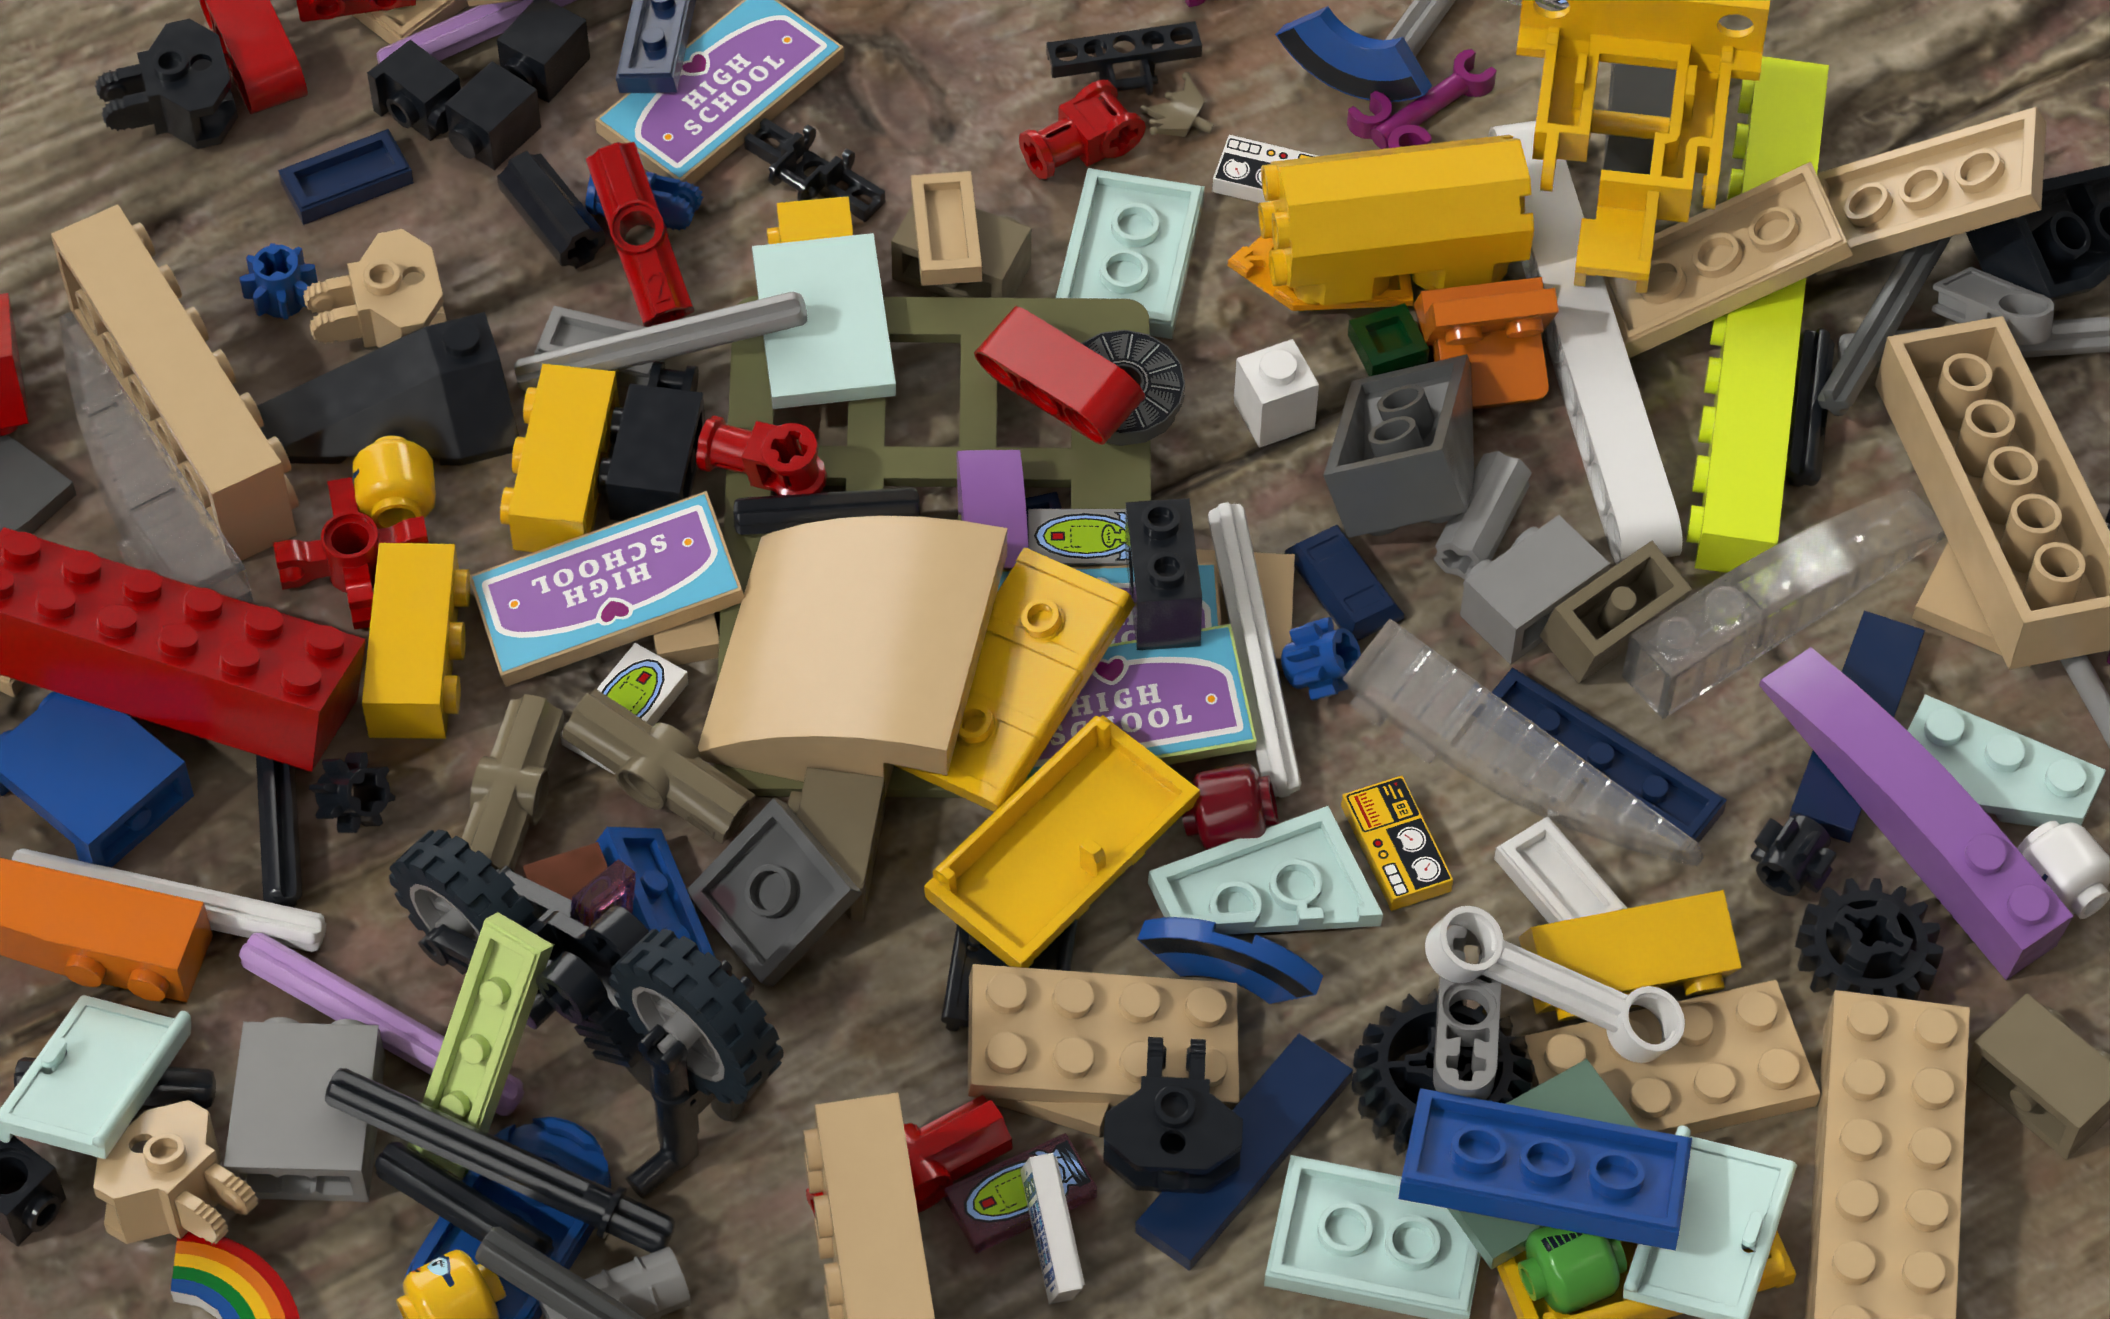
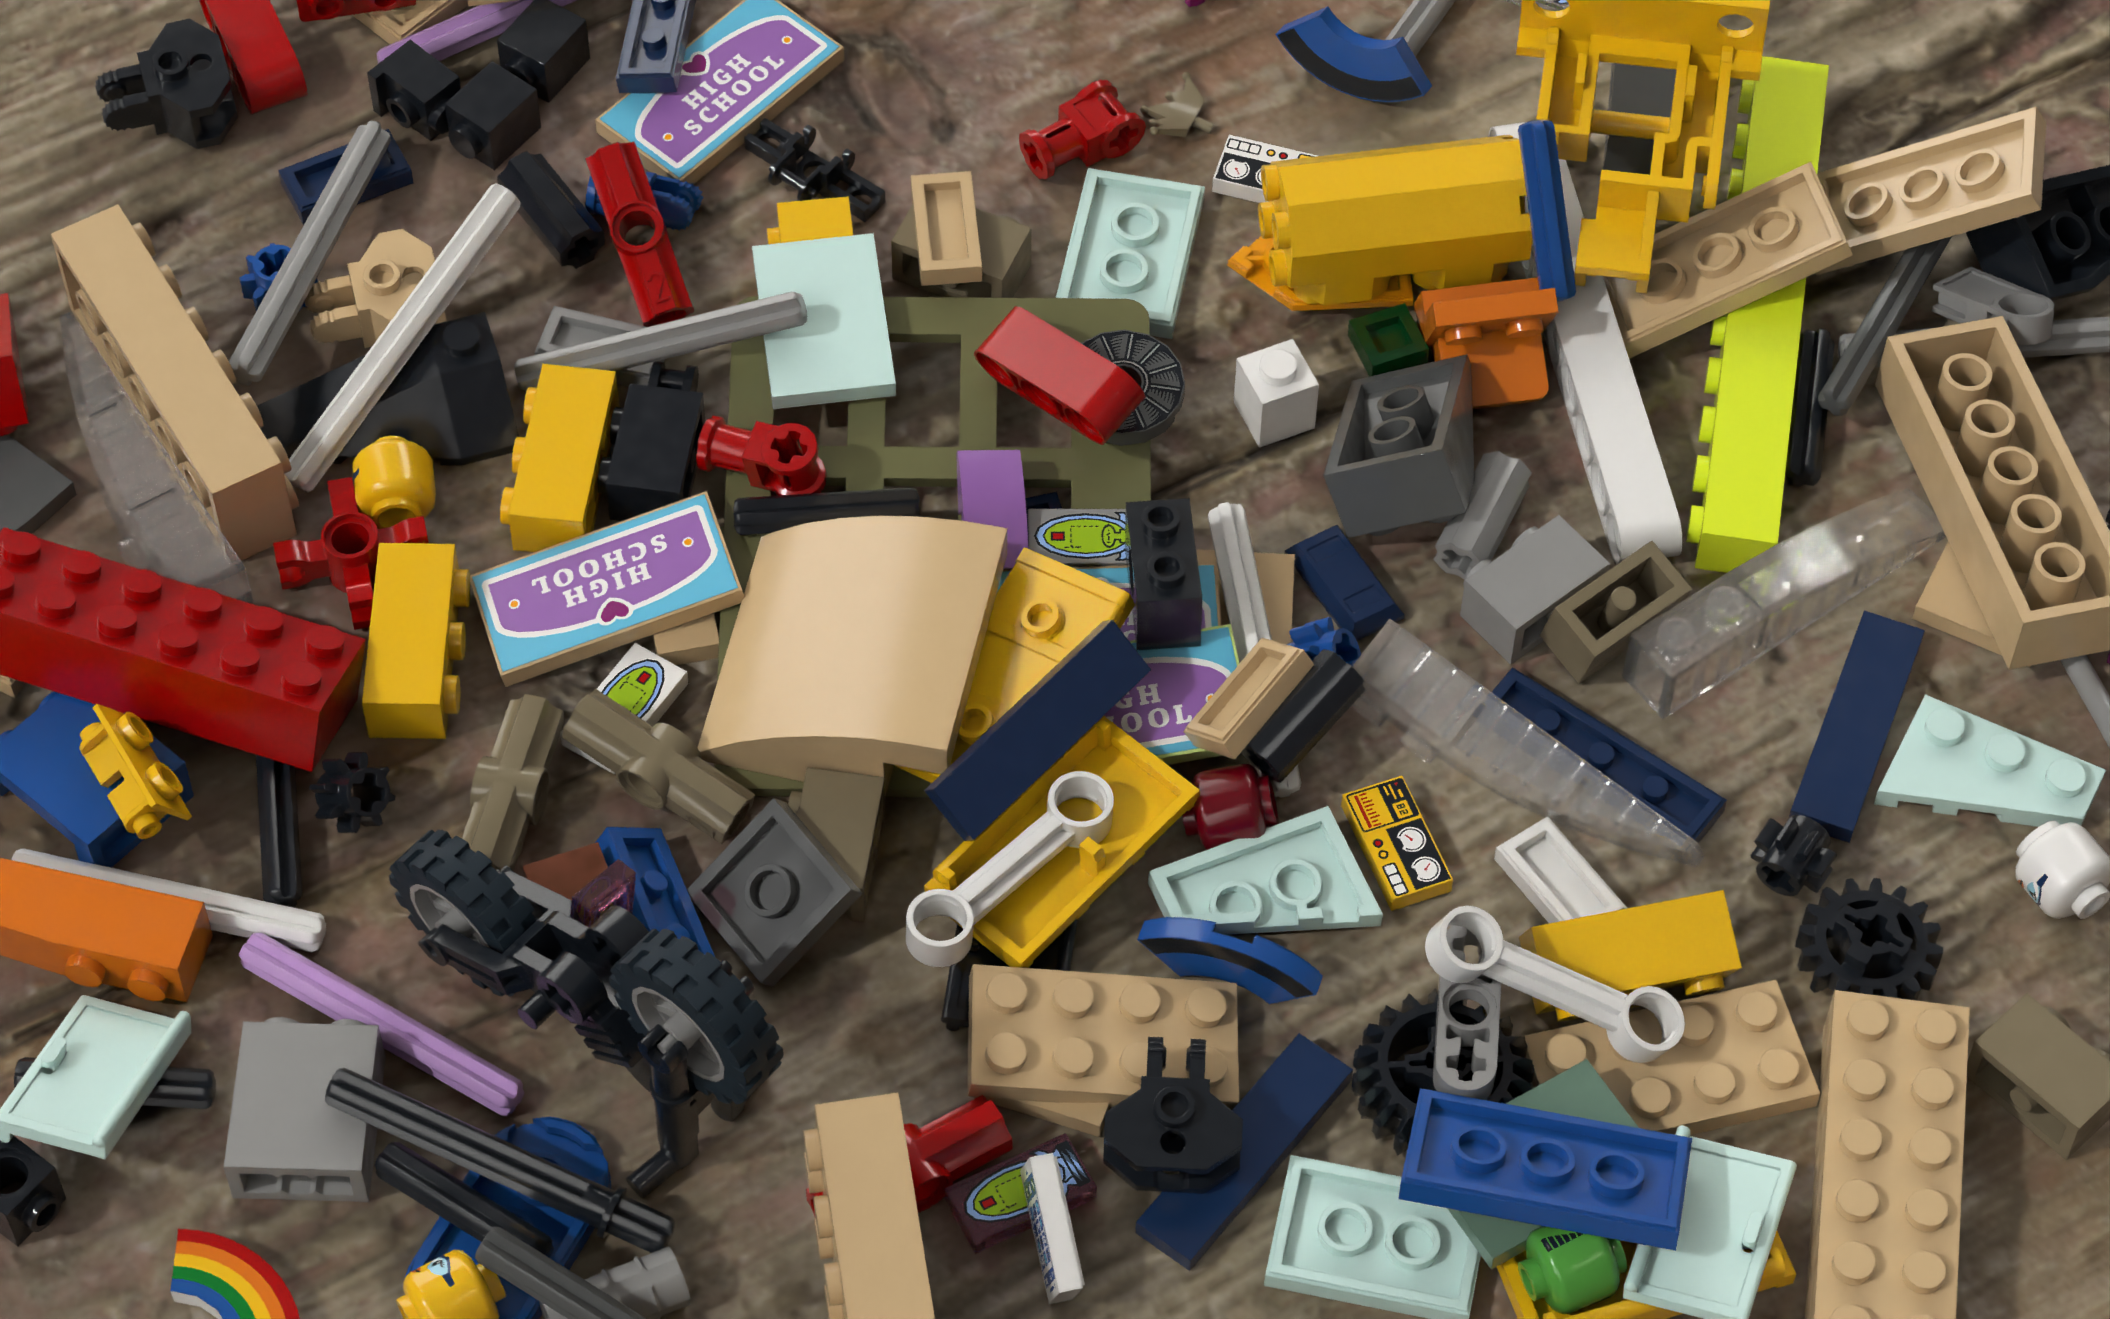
(122, 748): none -> yellow hinge
(173, 1180): tan hinge -> none
(309, 253): none -> light grey axle
(401, 337): none -> white axle
(486, 1026): yellowish green tile -> none
(1008, 869): none -> white piece
(1037, 730): none -> dark blue tile
(1142, 40): black piece -> none
(1248, 698): none -> tan tile
(1305, 716): none -> black axle
(1403, 127): magenta bar -> none
(1547, 207): none -> blue axle
(1923, 813): medium lavender slope -> none

